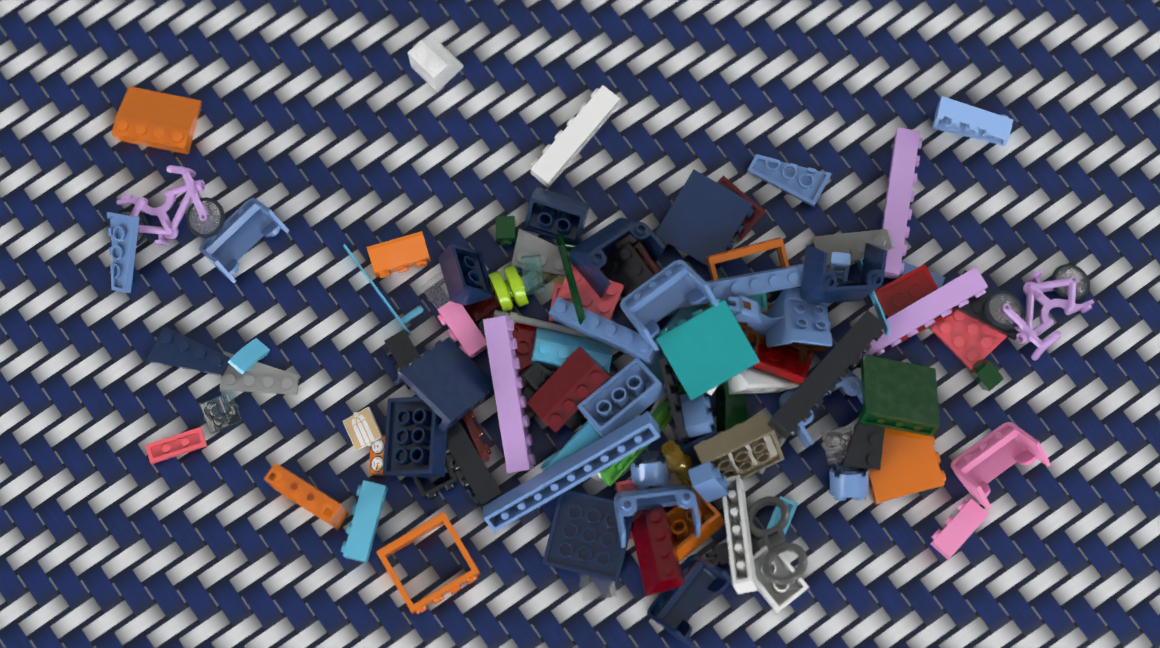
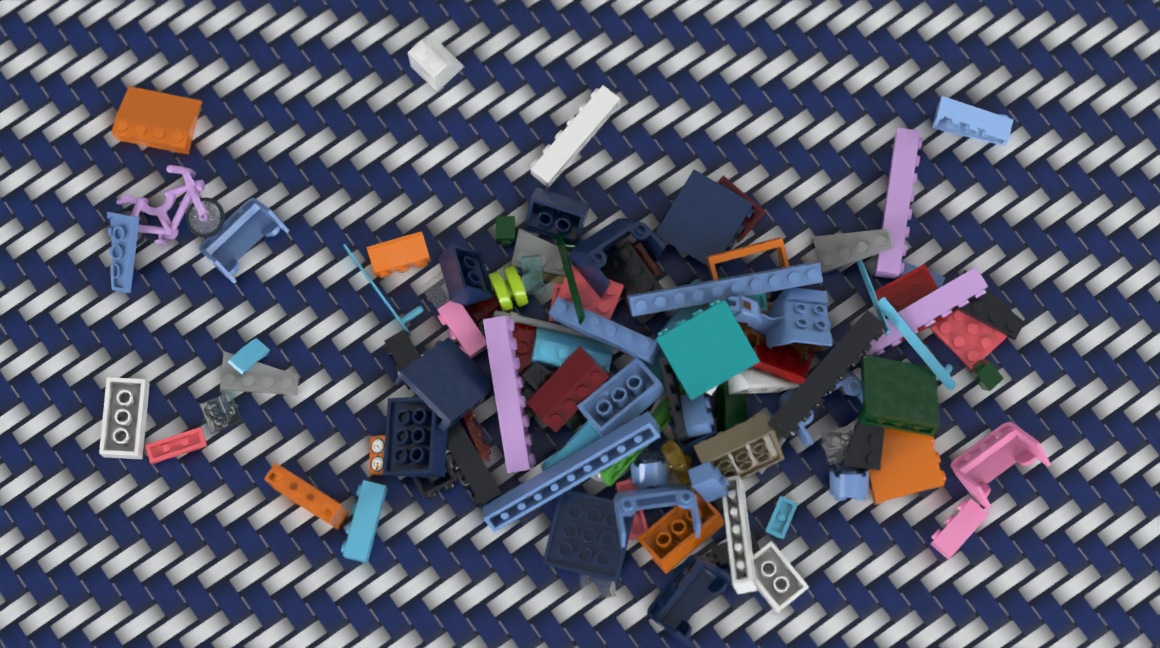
(124, 418): none -> white brick
(183, 352): dark blue wing -> none
(362, 429): piece -> none
(410, 537): orange window -> none
(656, 551): dark red slope -> none
(662, 295): medium blue windscreen -> none
(776, 541): dark grey bar -> none
(795, 180): medium blue wing -> none
(822, 285): dark blue windscreen -> none
(840, 265): light blue slope -> none
(917, 344): none -> medium azure piece
(1007, 311): lavender piece -> none

